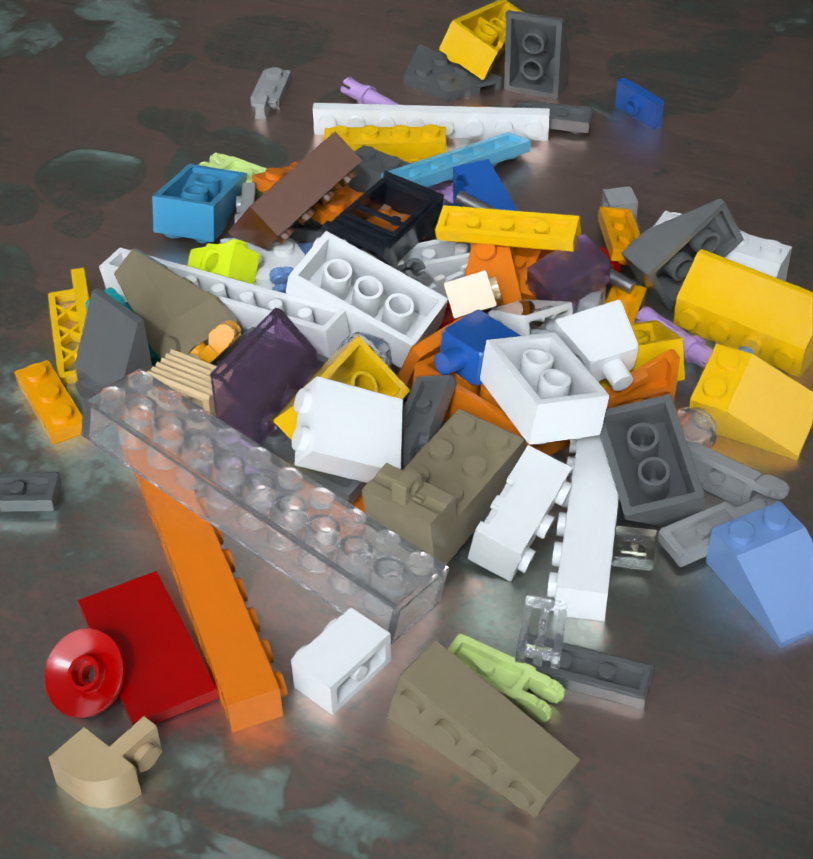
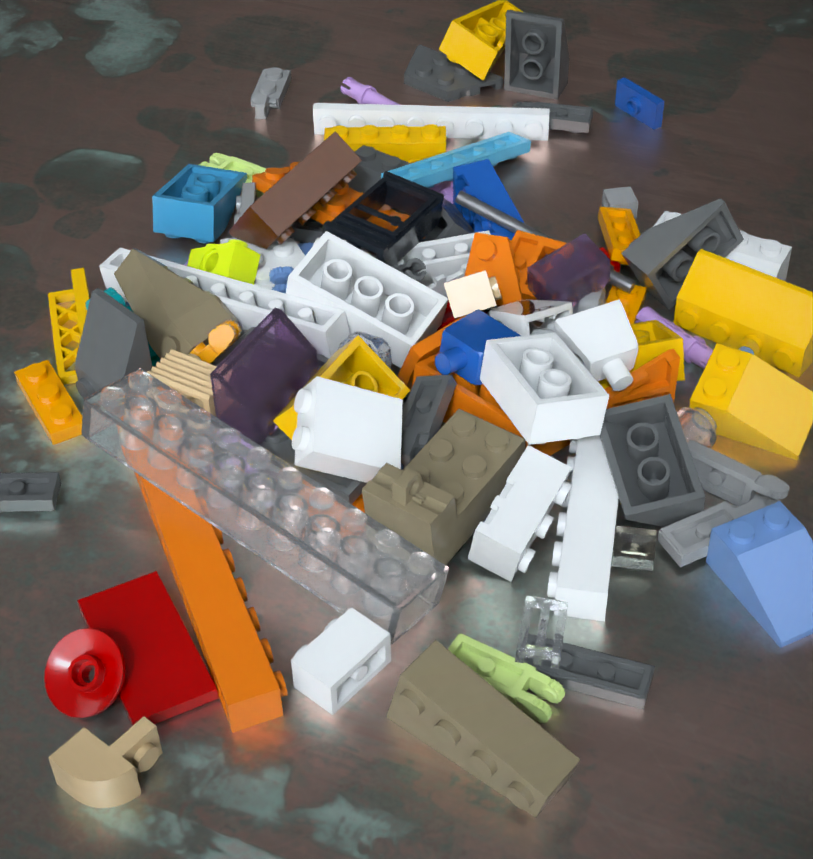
(508, 228): yellow fence -> none

